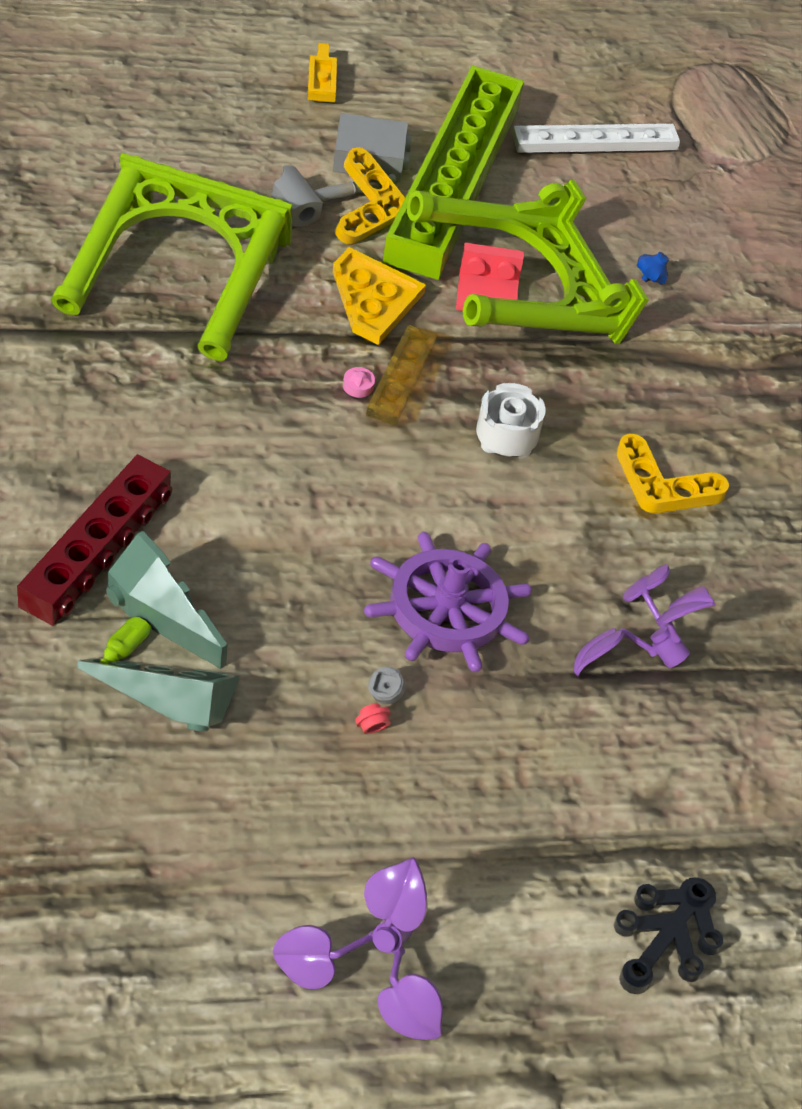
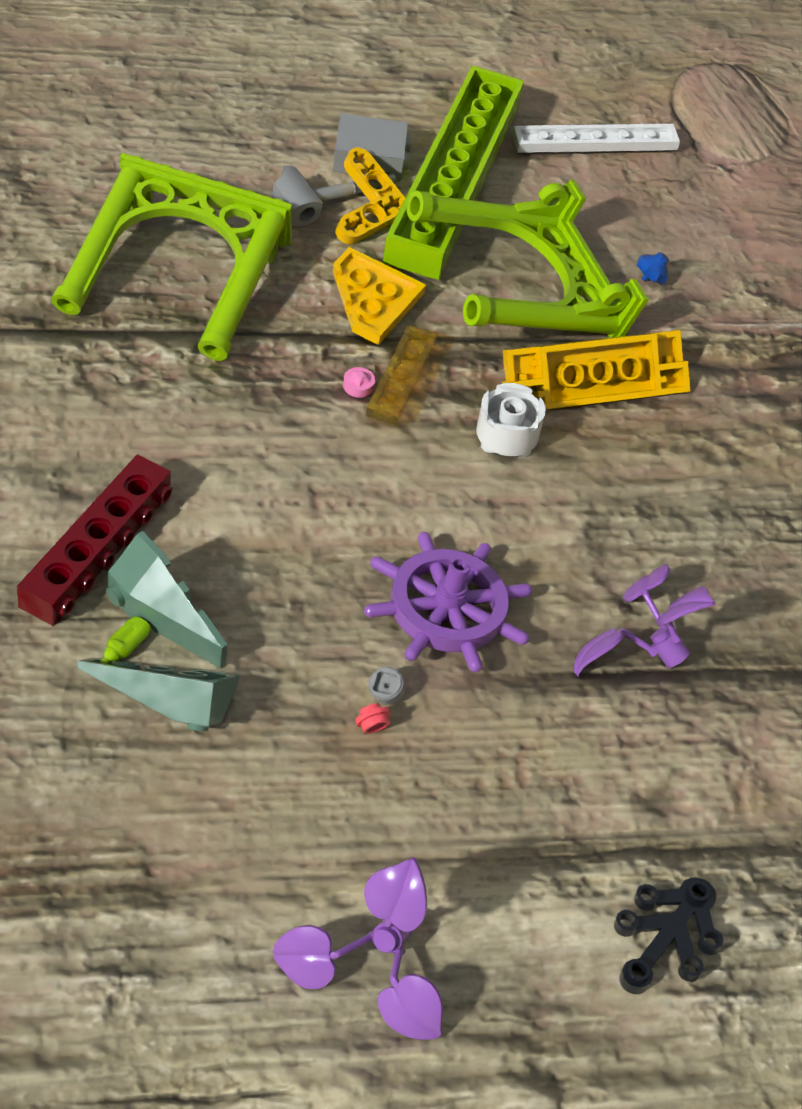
(322, 75): yellow hinge -> none
(488, 272): coral bracket -> none
(600, 369): none -> yellow slope
(663, 491): yellow beam -> none

